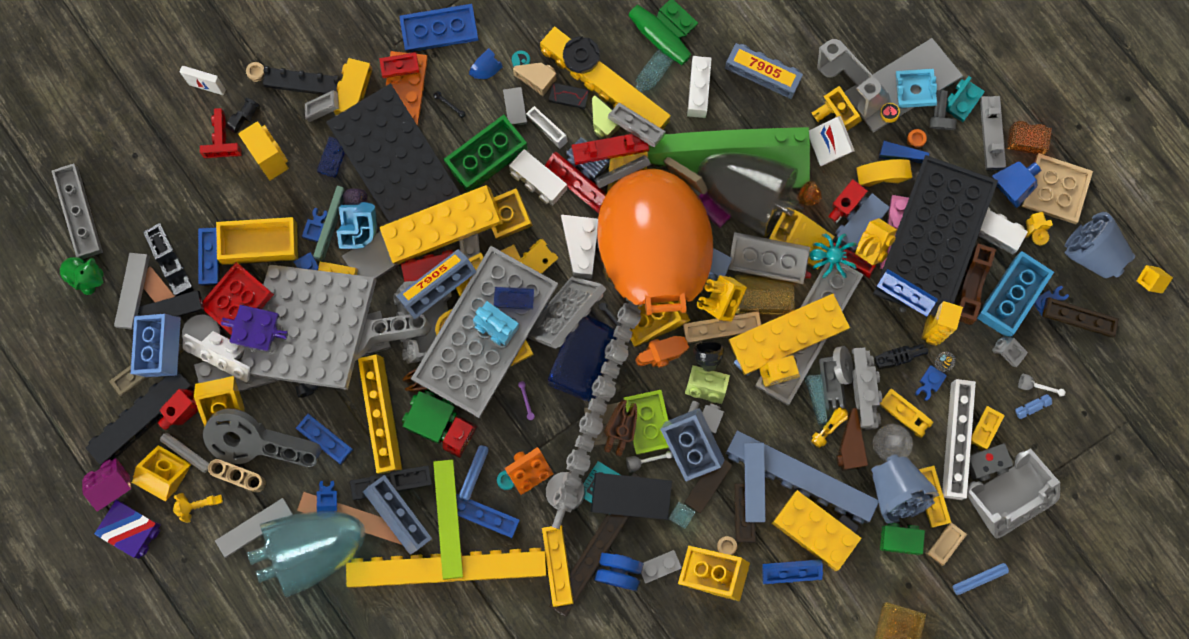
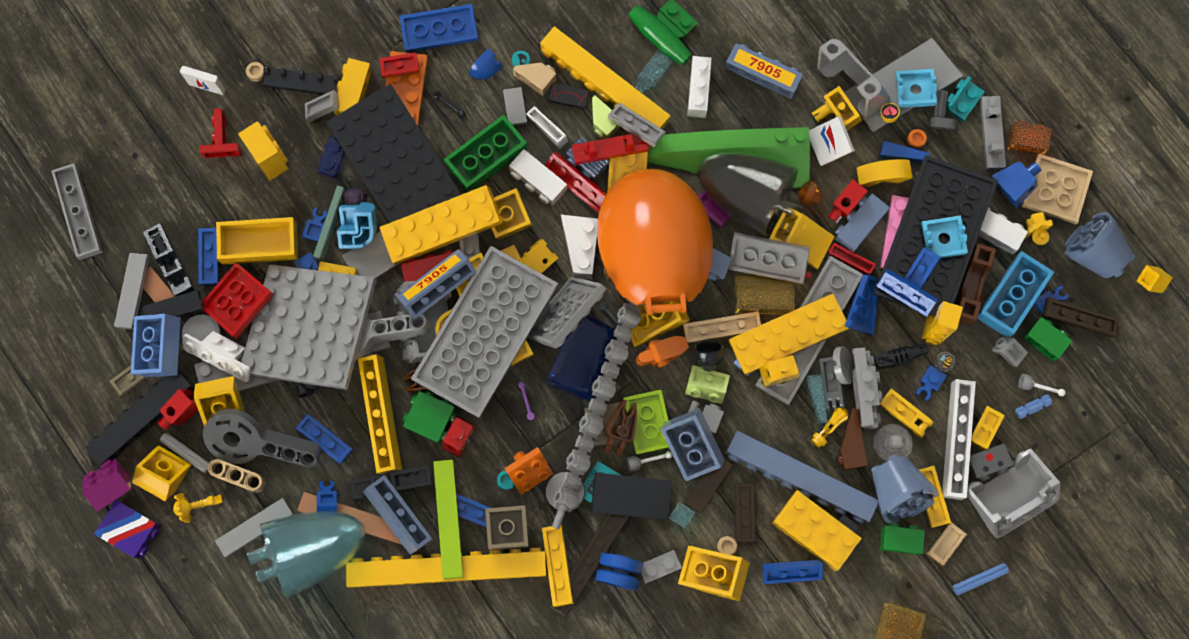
(81, 274): green animal -> none
(246, 113): black connector -> none
(254, 328): dark purple plate -> none
(474, 472): medium blue axle -> none
(495, 323): medium azure brick -> none
(507, 527): none -> dark tan brick
(513, 298): clear blue plate -> none
(581, 54): black tile -> none
(622, 171): dark grey tile -> none
(686, 175): dark tan tile -> none
(724, 297): yellow brick -> none
(754, 482): sand blue tile -> none
(834, 255): teal animal -> none
(864, 307): none -> blue wing
(876, 241): yellow brick -> none
(923, 267): none -> blue plate
(951, 226): none -> medium azure piece
(1047, 338): none -> green brick

